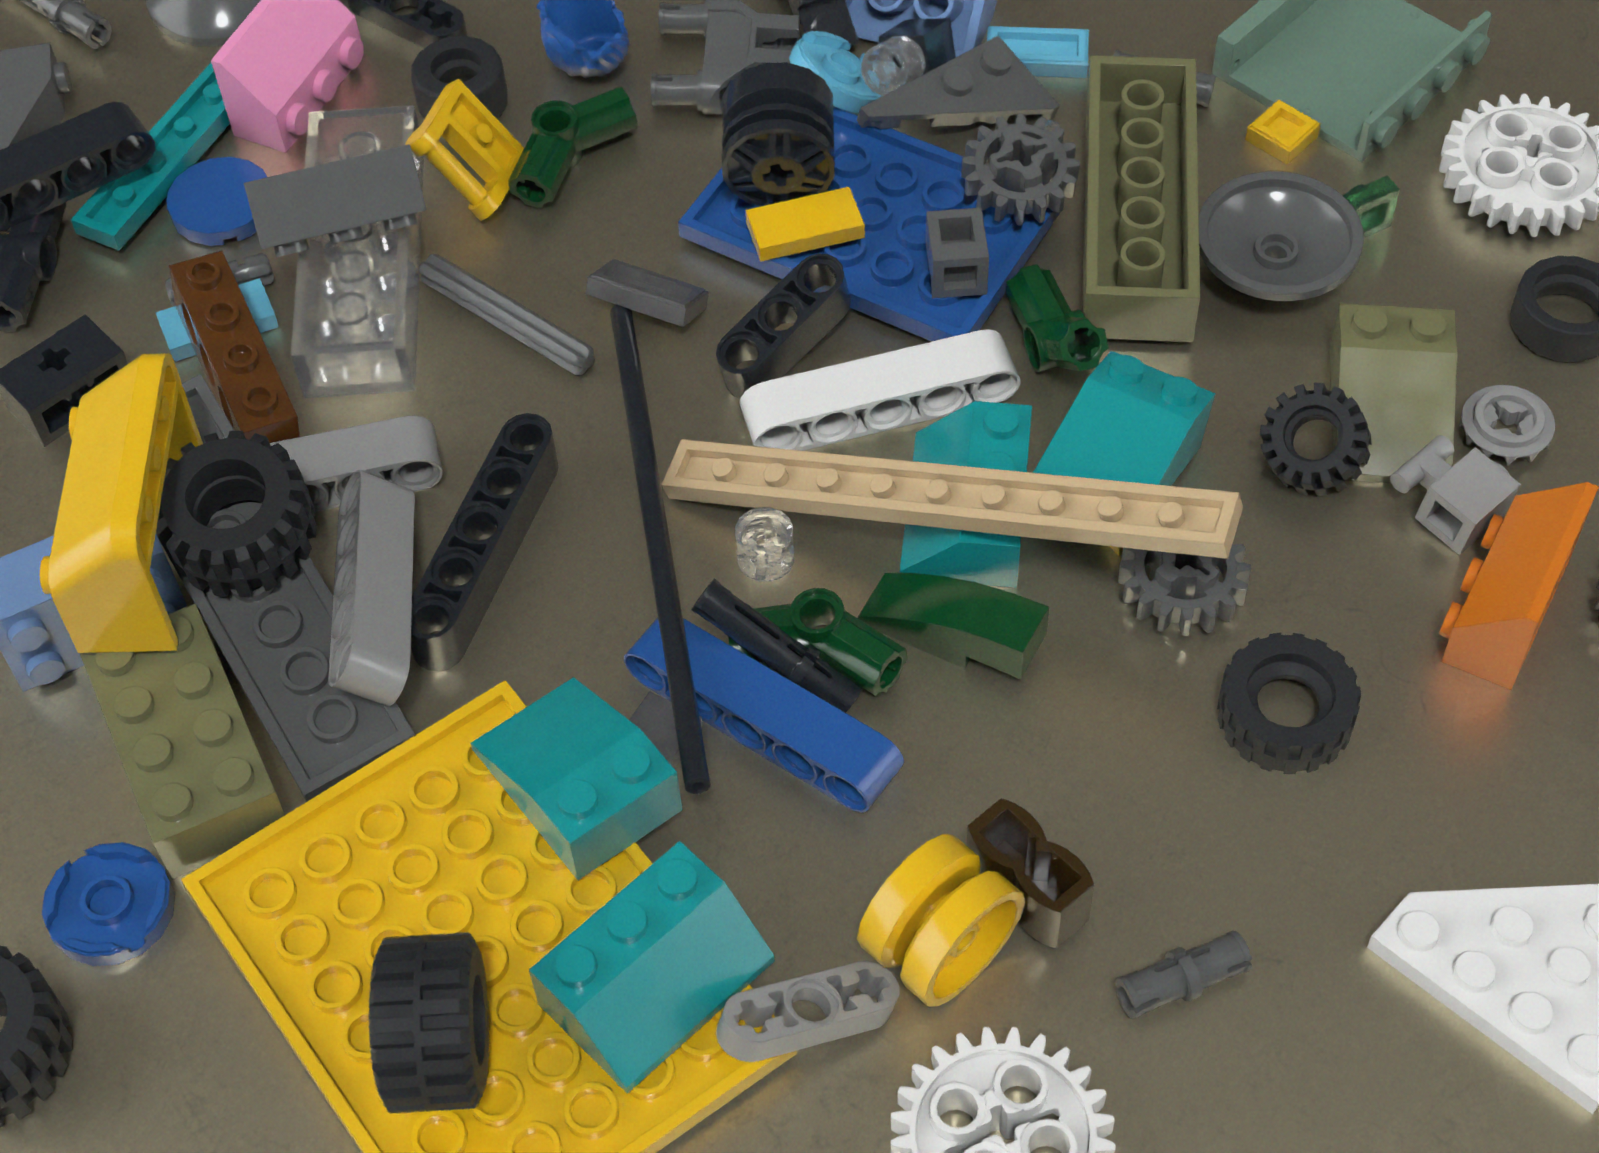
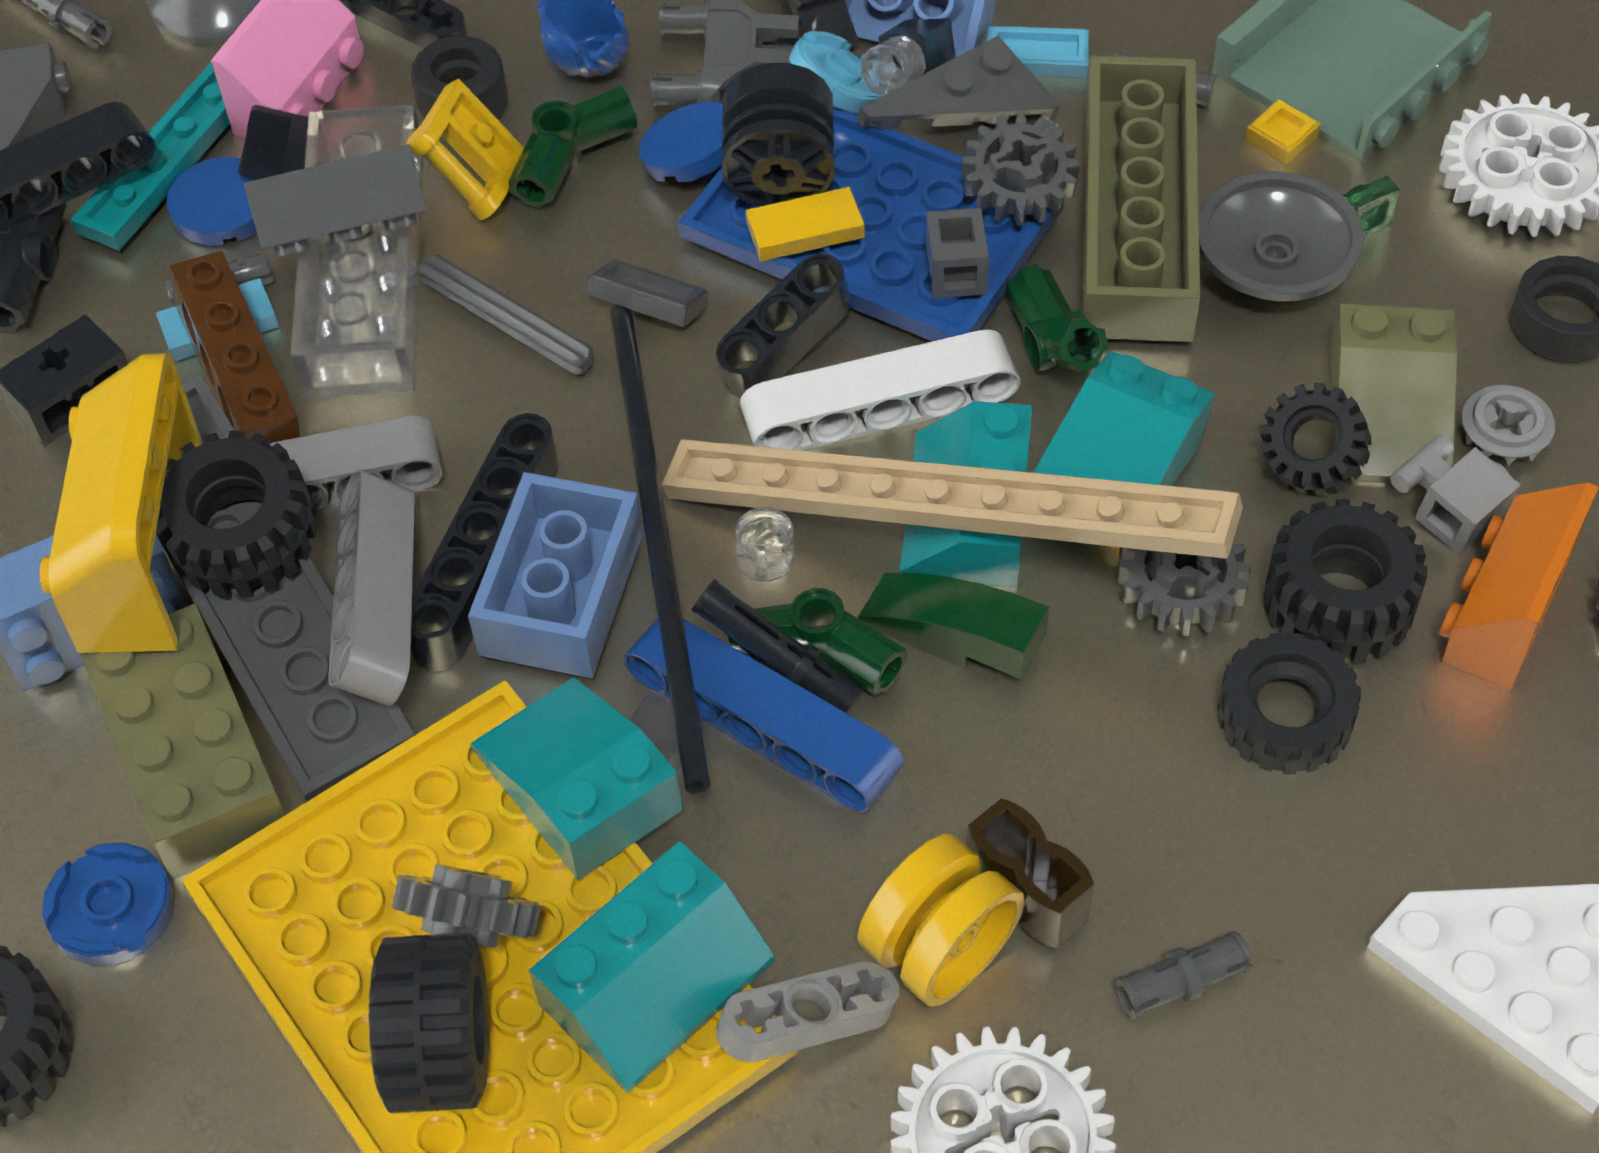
(273, 143): none -> black panel
(466, 902): none -> dark grey gear
(556, 575): none -> medium blue brick
(684, 143): none -> blue tile
(1354, 544): none -> black tyre

